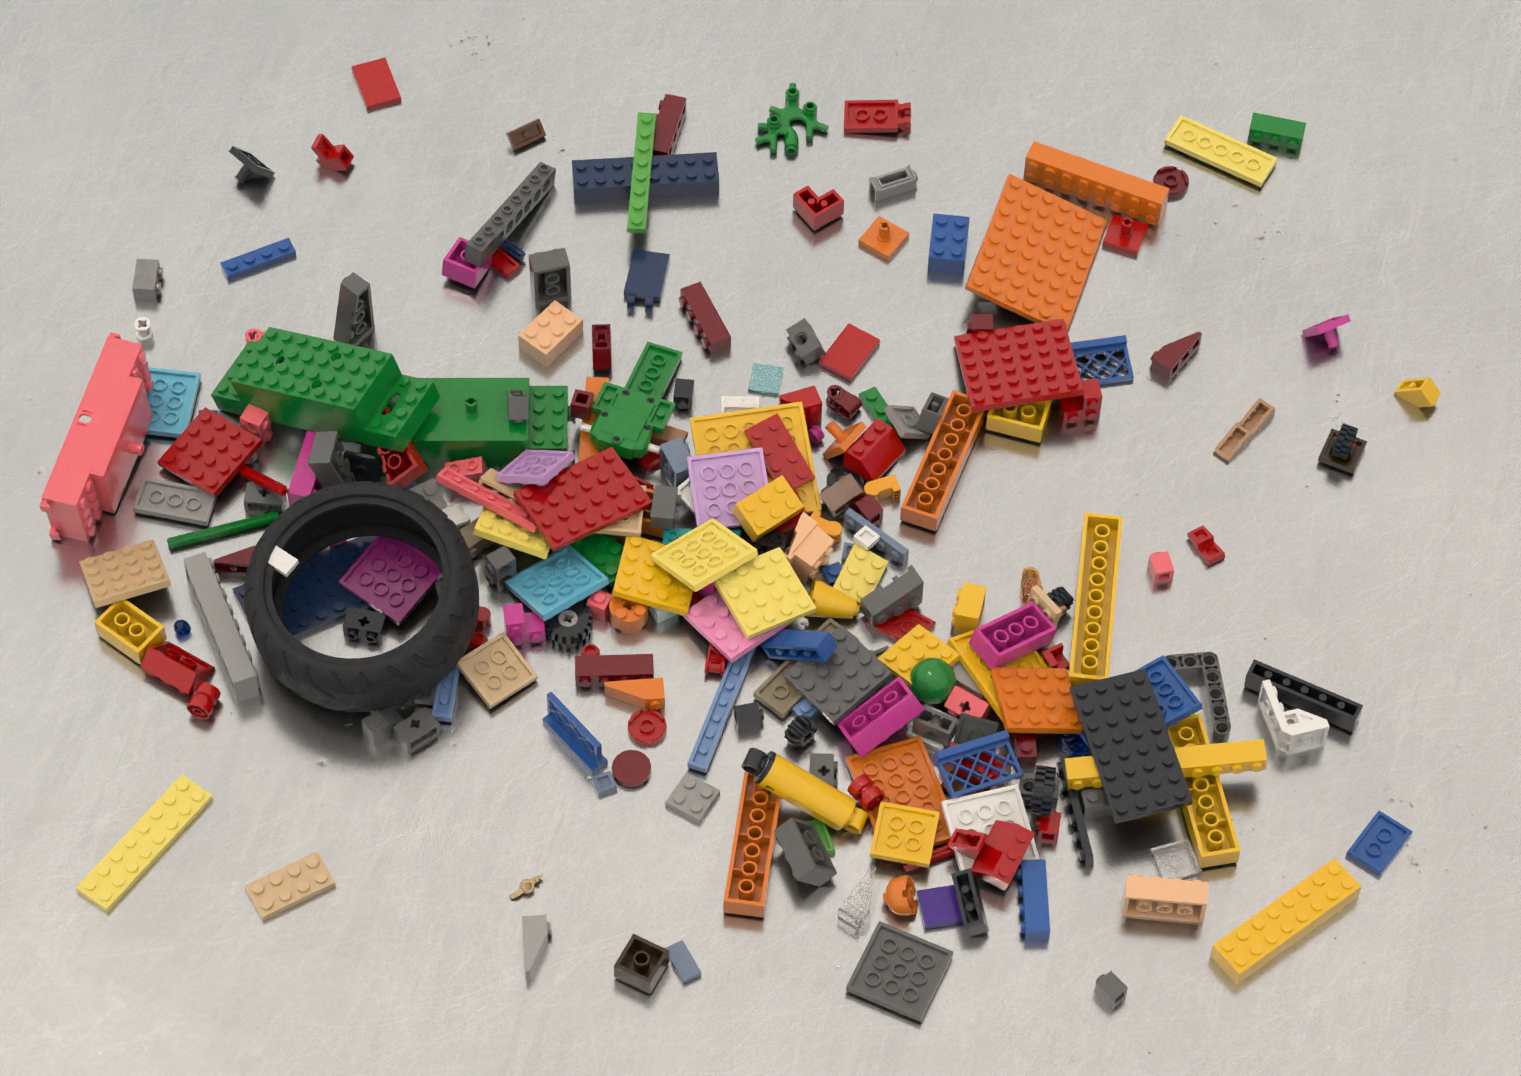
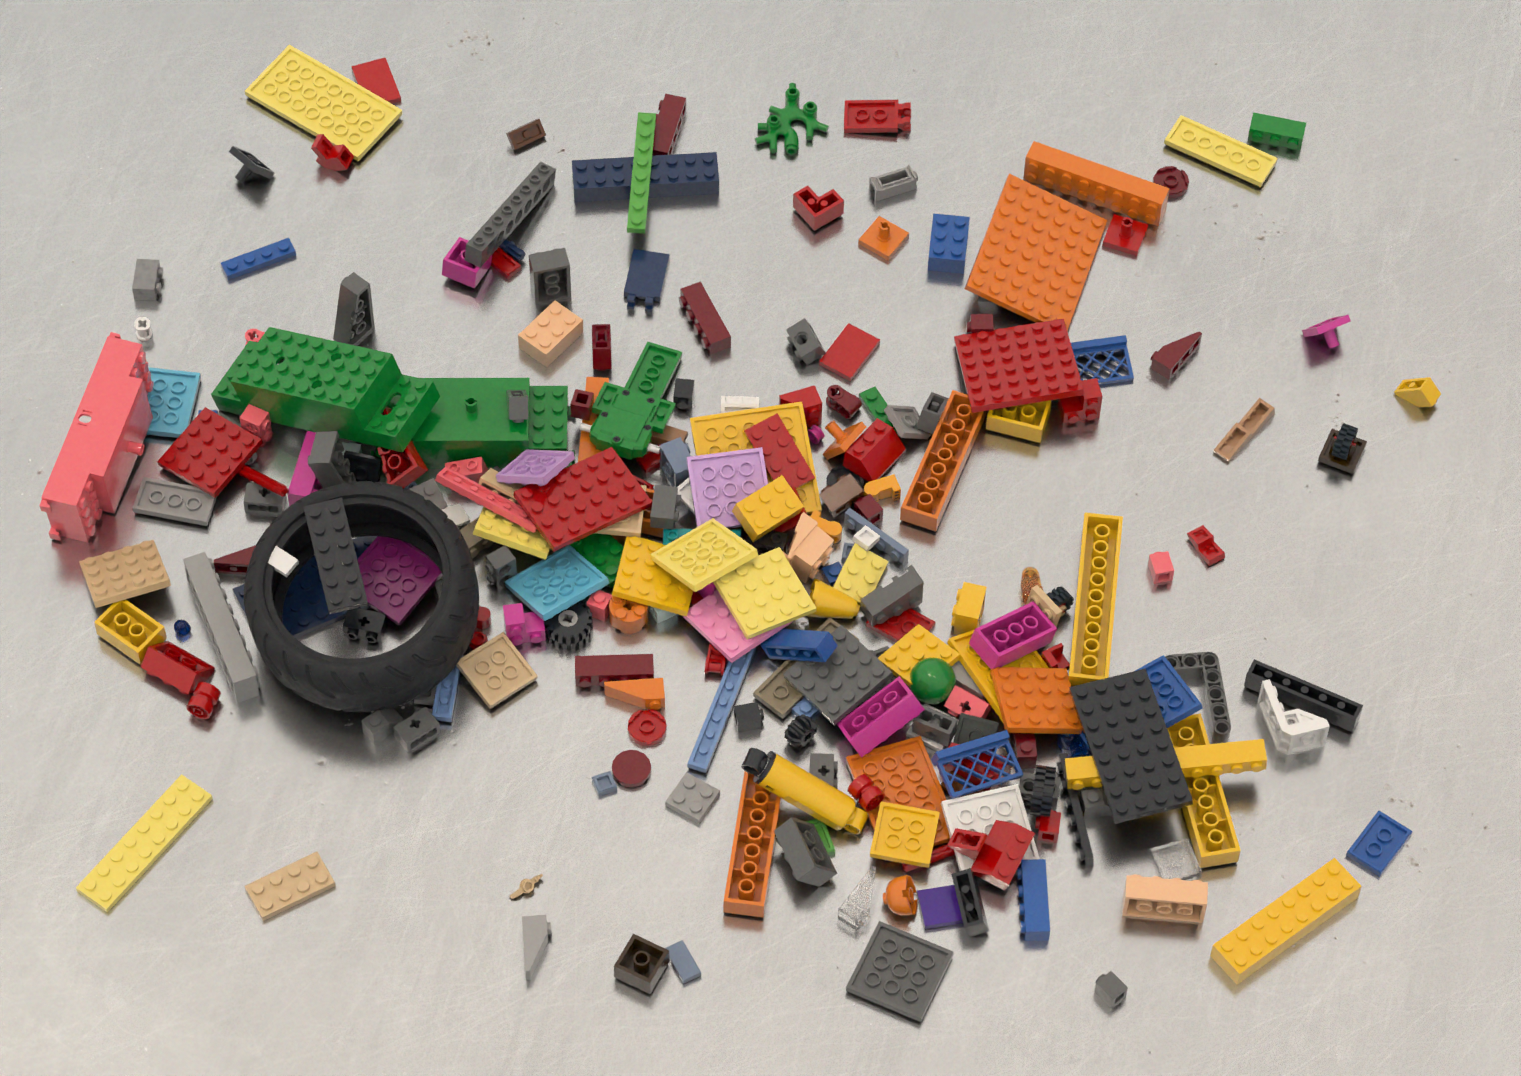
(221, 530): green axle -> none
(323, 101): none -> light yellow plate
(335, 555): none -> black plate
(574, 735): blue fence -> none
(589, 650): red plate -> none
(765, 379): clear light blue piece -> none

